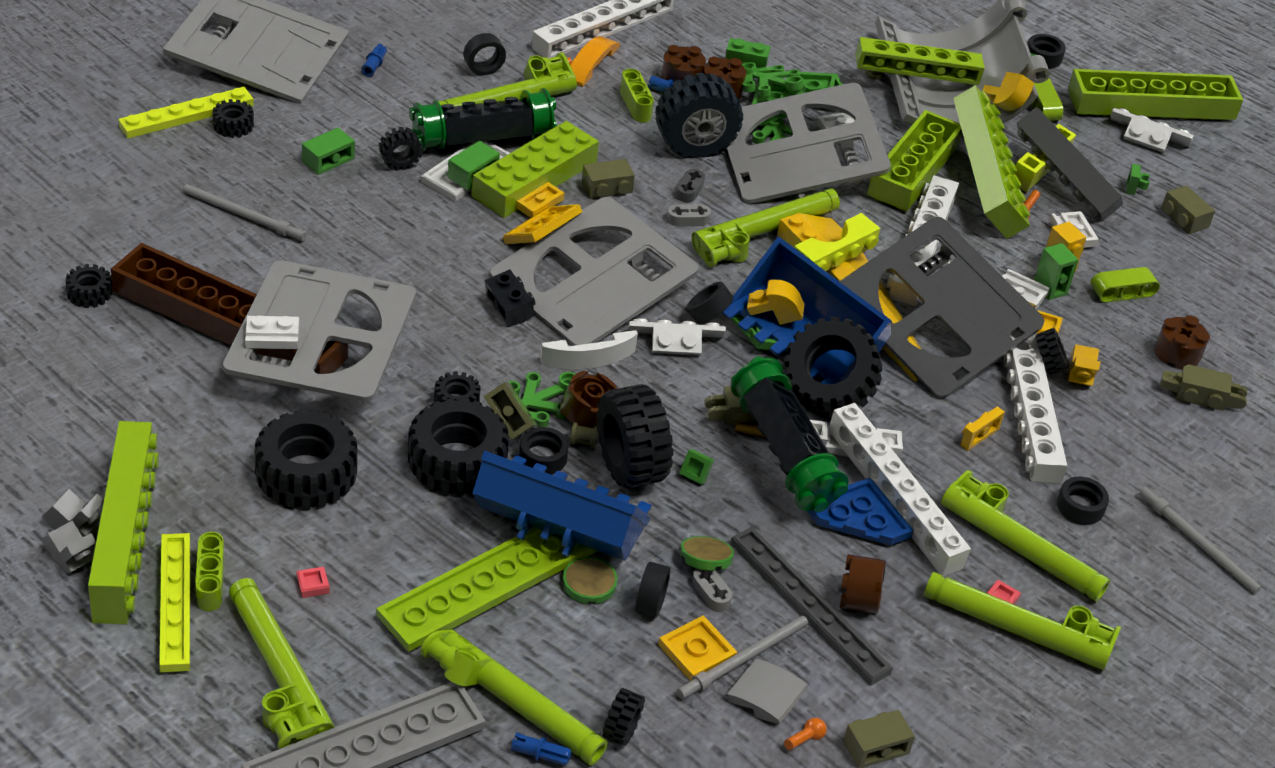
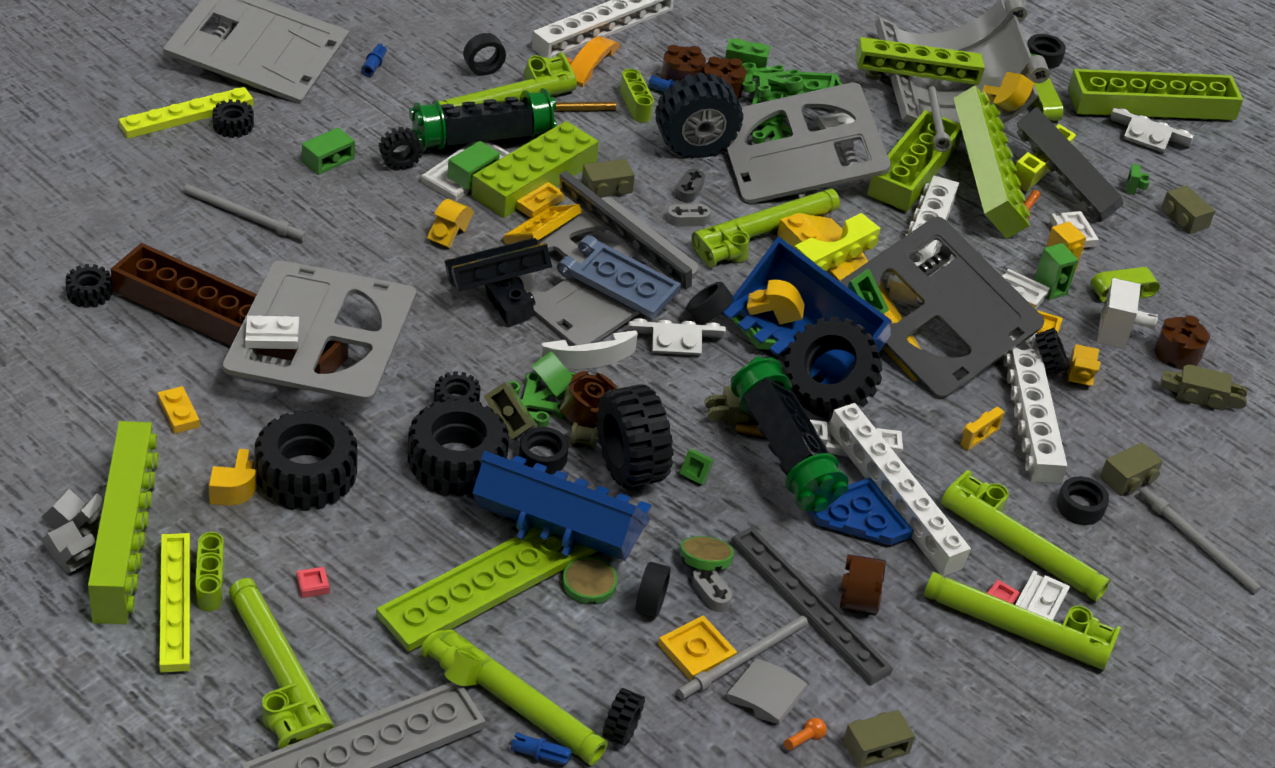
(178, 409): none -> yellow plate
(233, 485): none -> yellow brick
(449, 219): none -> yellow brick
(498, 264): none -> black fence
(553, 374): none -> bright green slope
(585, 106): none -> pearl gold bar
(620, 277): none -> sand blue hinge
(626, 230): none -> dark grey tile
(867, 289): none -> bright green slope
(941, 140): none -> light grey piece
(1043, 595): none -> white plate
(1121, 313): none -> white brick
(1131, 469): none -> olive brick

